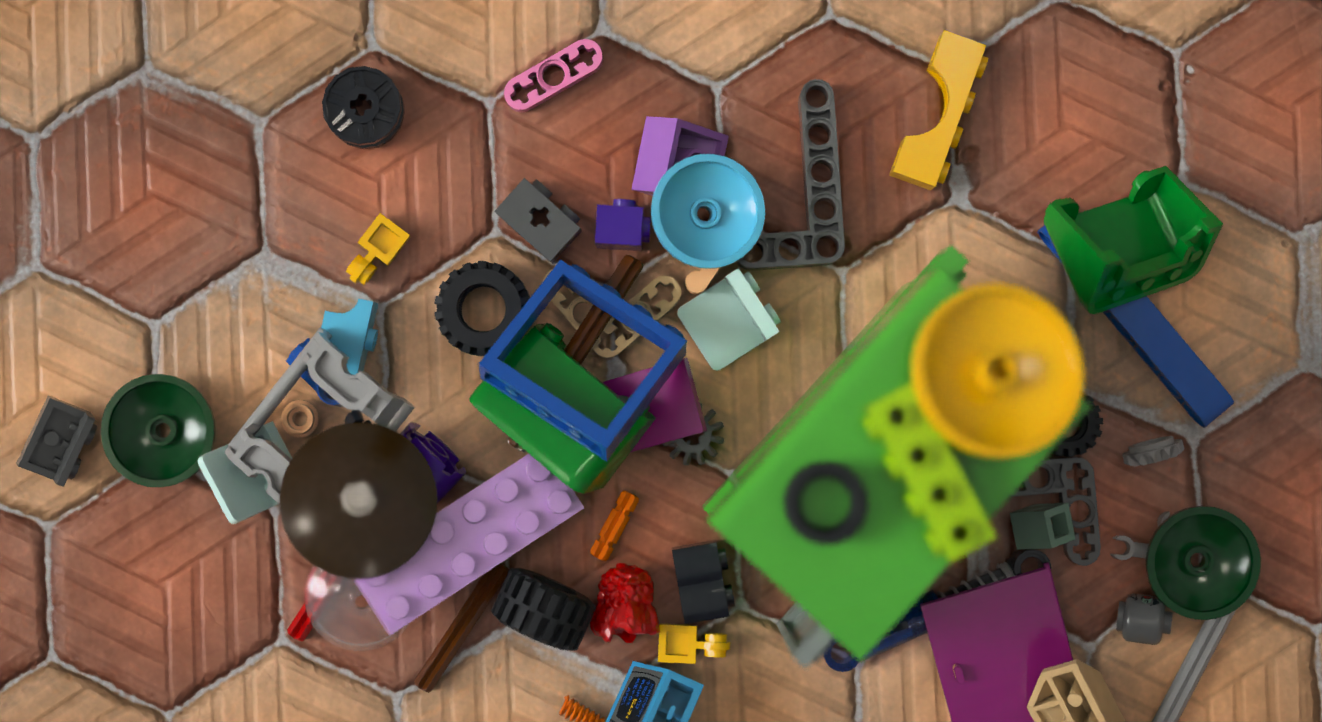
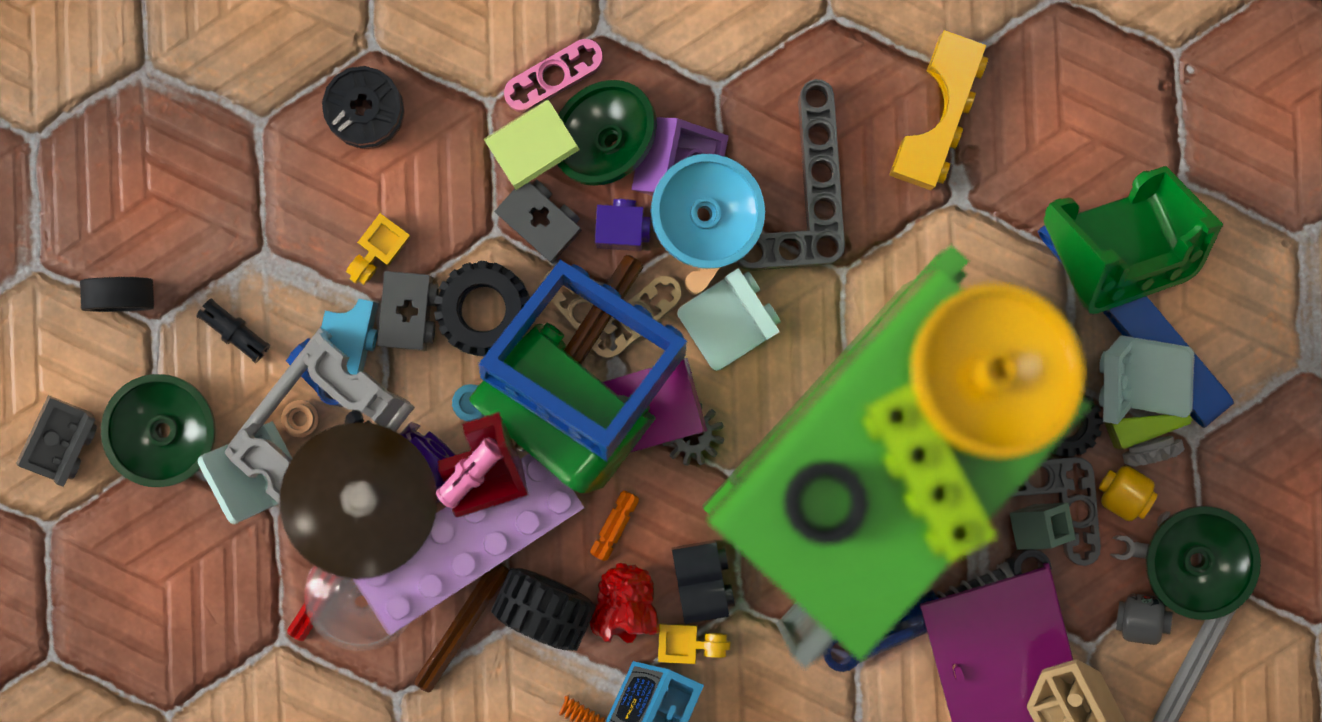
(116, 294): none -> black tyre
(233, 330): none -> black pin
(396, 293): none -> dark grey brick
(462, 406): none -> medium azure tile
(469, 473): none -> bright pink pin
(502, 481): none -> dark red panel
(531, 144): none -> yellowish green slope
(599, 117): none -> dark green dish
(1127, 493): none -> yellow head
(1140, 429): none -> lime slope
(1146, 378): none -> light aqua bracket

